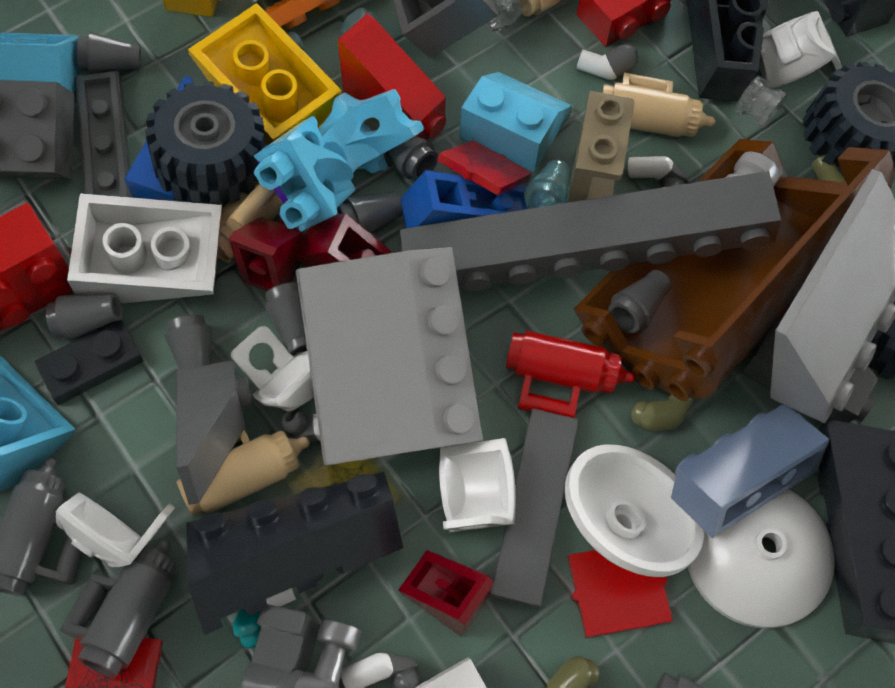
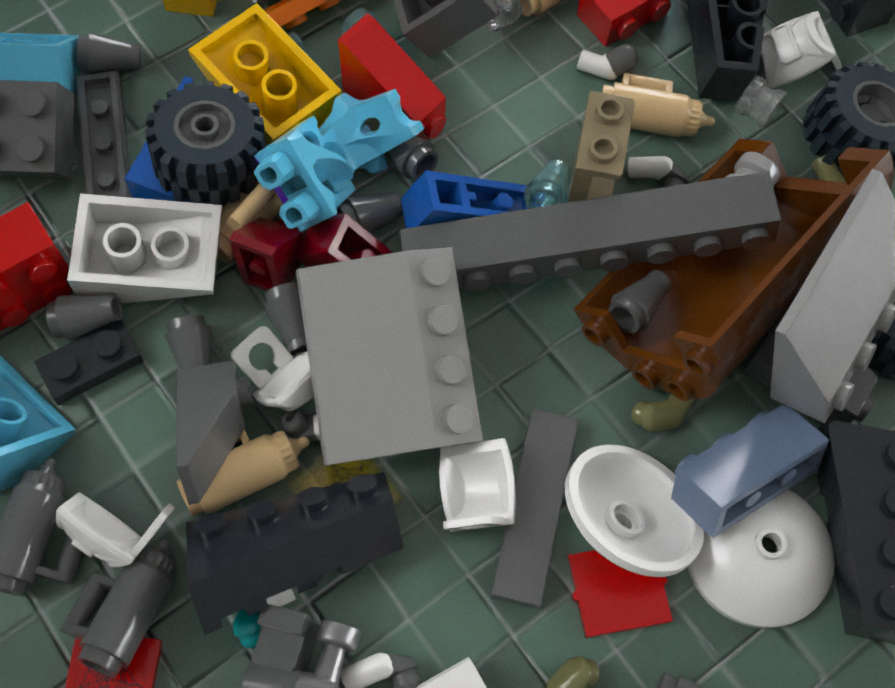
(447, 590): dark red slope -> none
(484, 167): red piece -> none
(512, 119): medium azure slope -> none
(563, 364): red piece -> none

